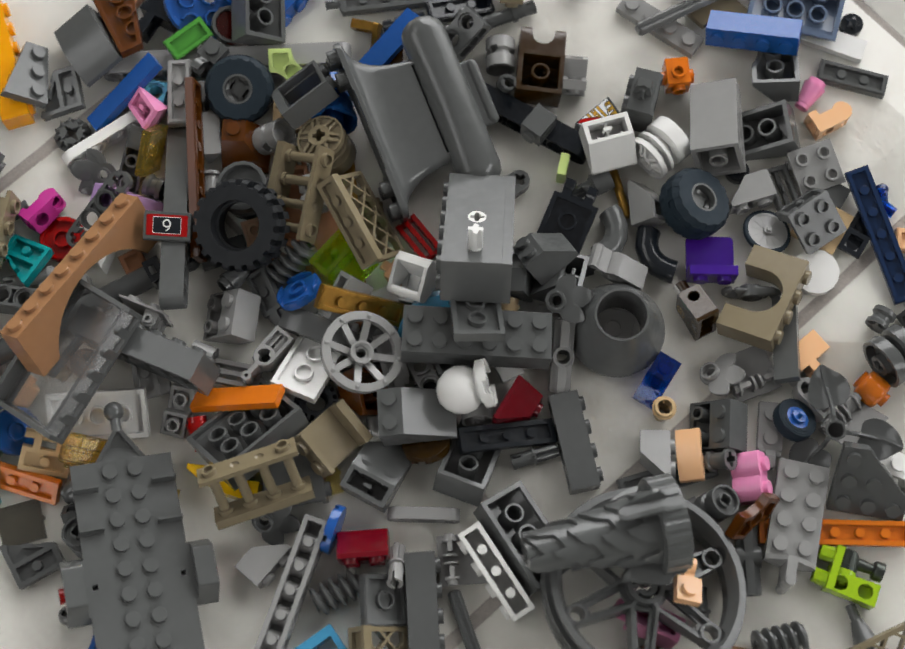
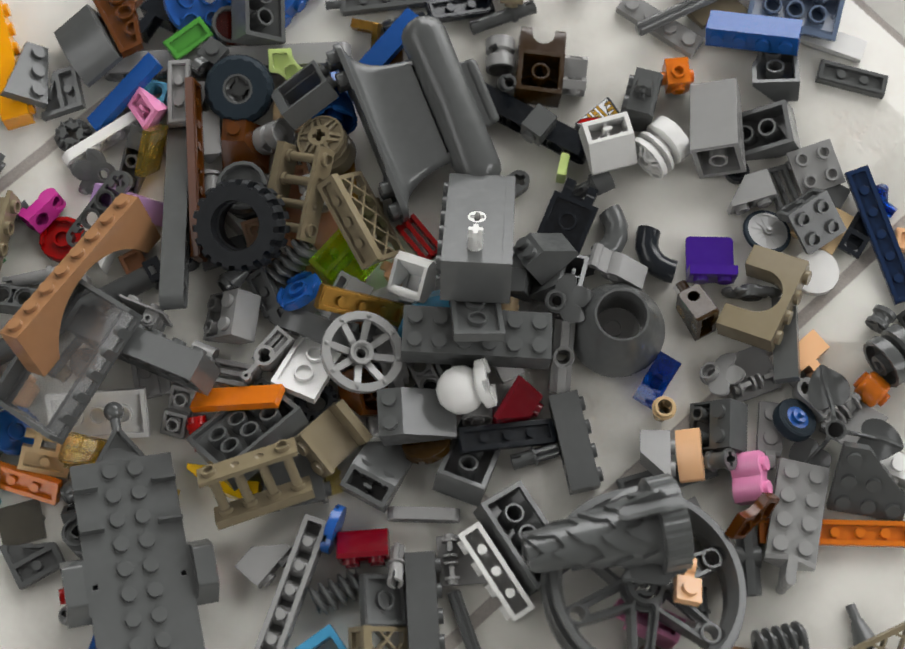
(27, 258): teal wing -> none
(153, 186): dark grey wheel -> none
(168, 226): slope -> none
(279, 523): dark grey plate -> none
(467, 37): dark grey brick -> none
(620, 194): pearl gold bar -> none
(643, 205): light grey slope -> none
(694, 203): black wheel -> none
(719, 502): dark grey wheel -> none
(810, 93): bright pink cone -> none
(828, 121): light nougat leg -> none
(841, 576): lime hips -> none
(851, 24): black tile -> none

